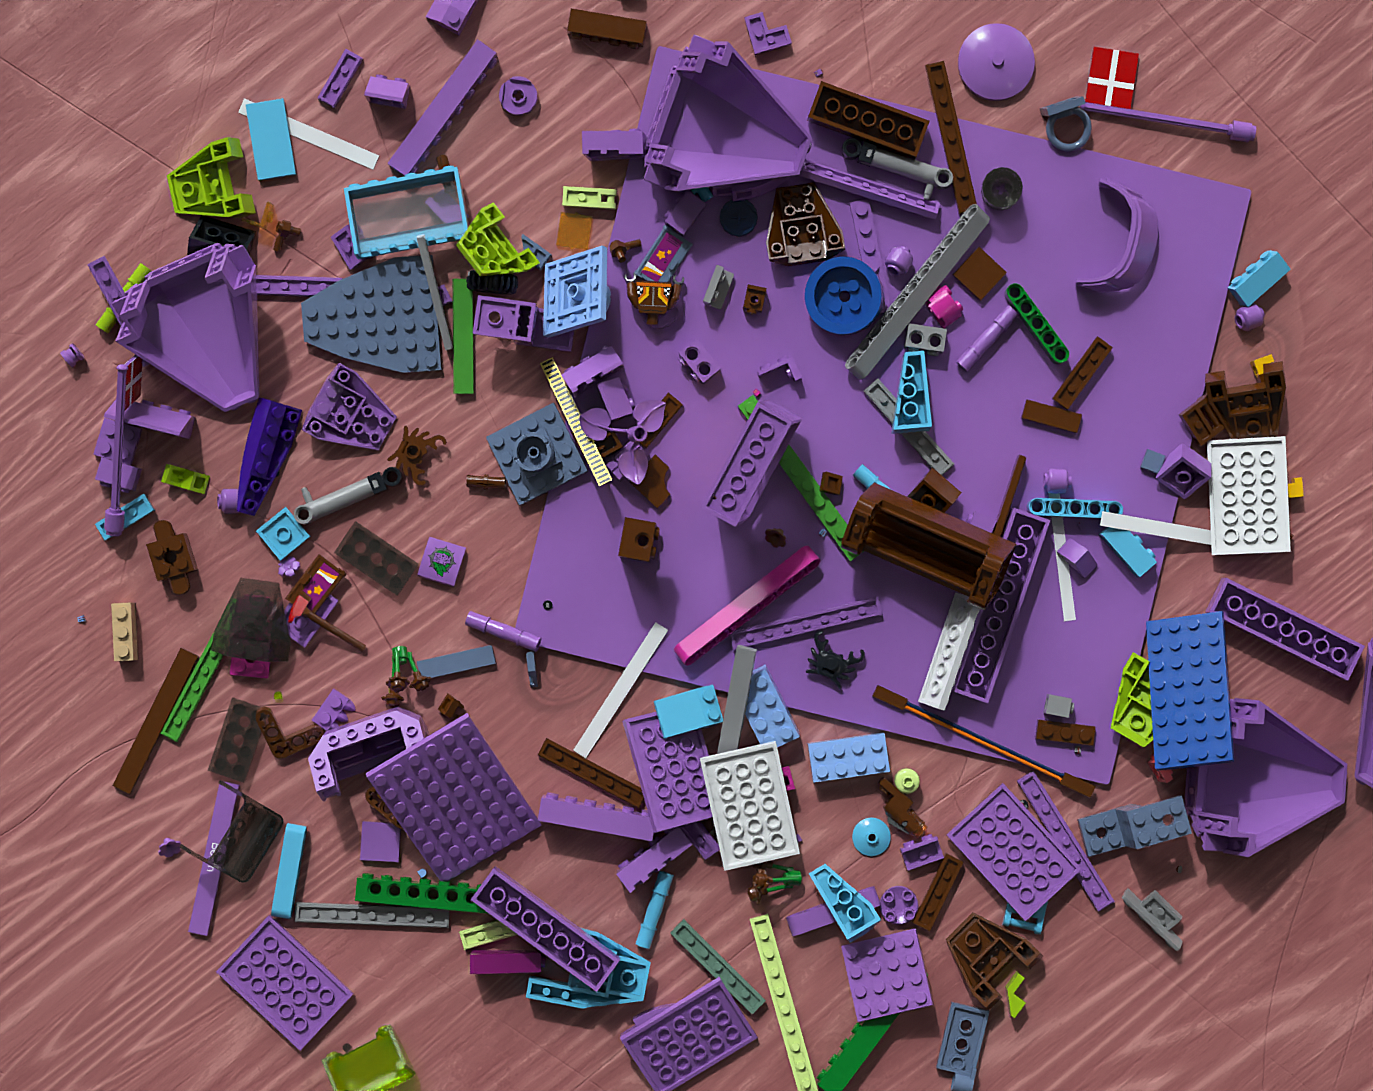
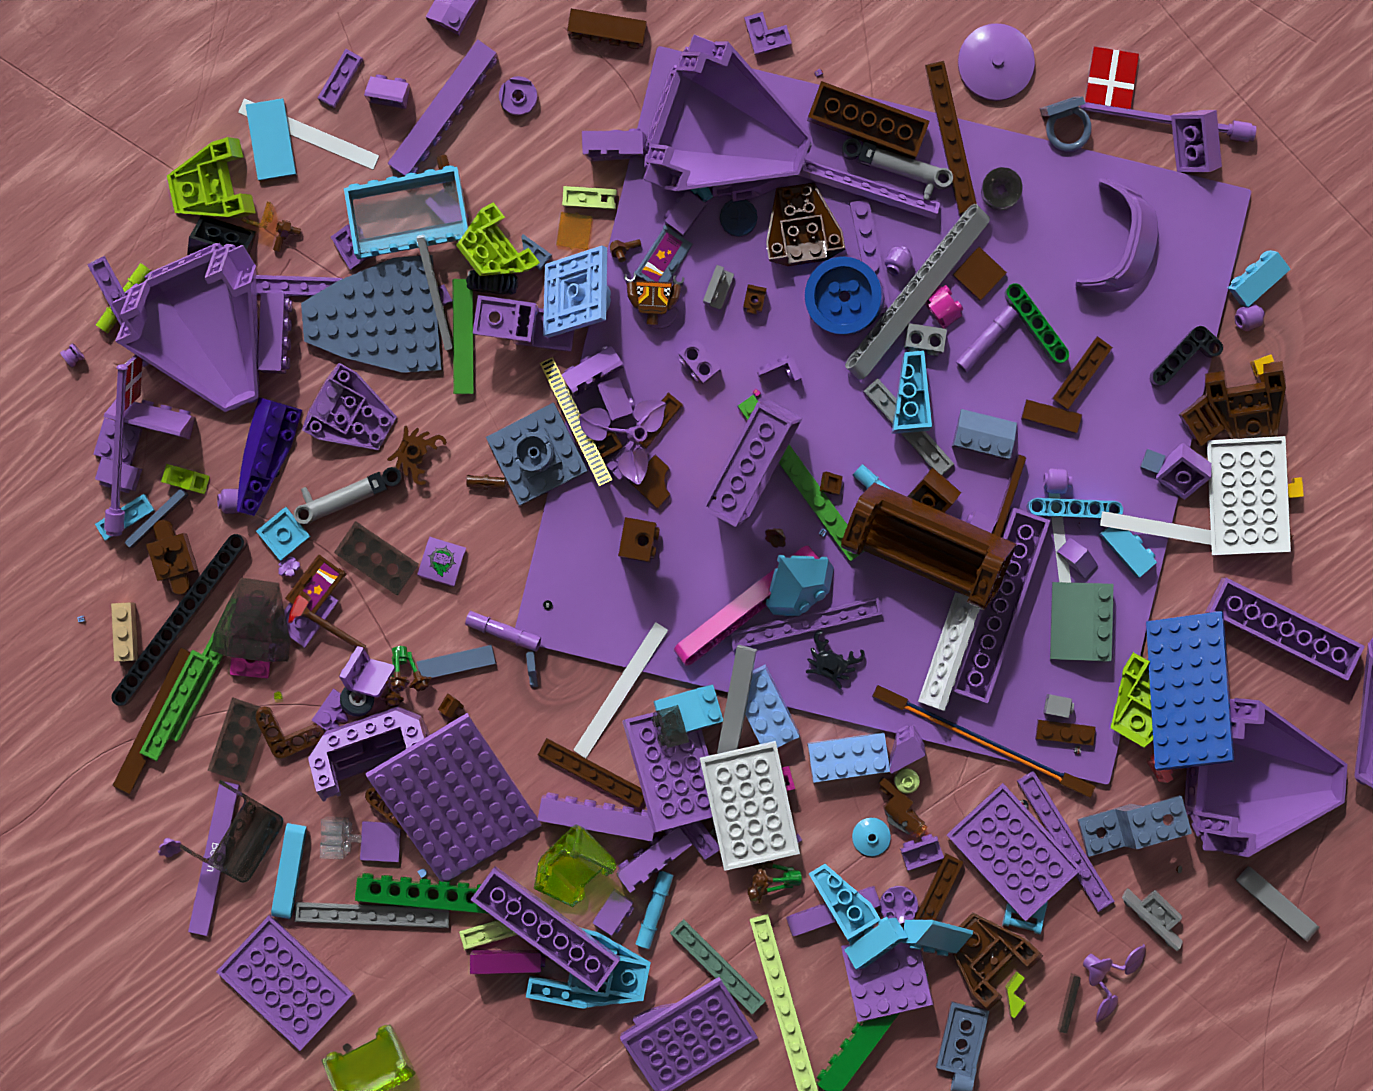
(160, 514): none -> sand blue tile
(171, 624): none -> black beam
(174, 705): none -> bright green tile
(274, 333): none -> medium lavender brick
(337, 837): none -> clear brick
(355, 709): none -> black bush
(365, 674): none -> medium lavender bracket
(571, 865): none -> clear neon green windscreen
(613, 912): none -> medium lavender brick
(670, 727): none -> clear smoke bracket
(799, 584): none -> medium azure wedge
(875, 942): none -> medium azure brick
(906, 748): none -> medium lavender slope
(935, 936): none -> medium azure slope
(984, 434): none -> sand blue slope
(1069, 1003): none -> clear smoke tile
(1081, 621): none -> sand green slope
(1099, 968): none -> medium lavender plant
(1181, 358): none -> black beam
(1196, 141): none -> medium lavender slope
(1277, 903): none -> light grey beam

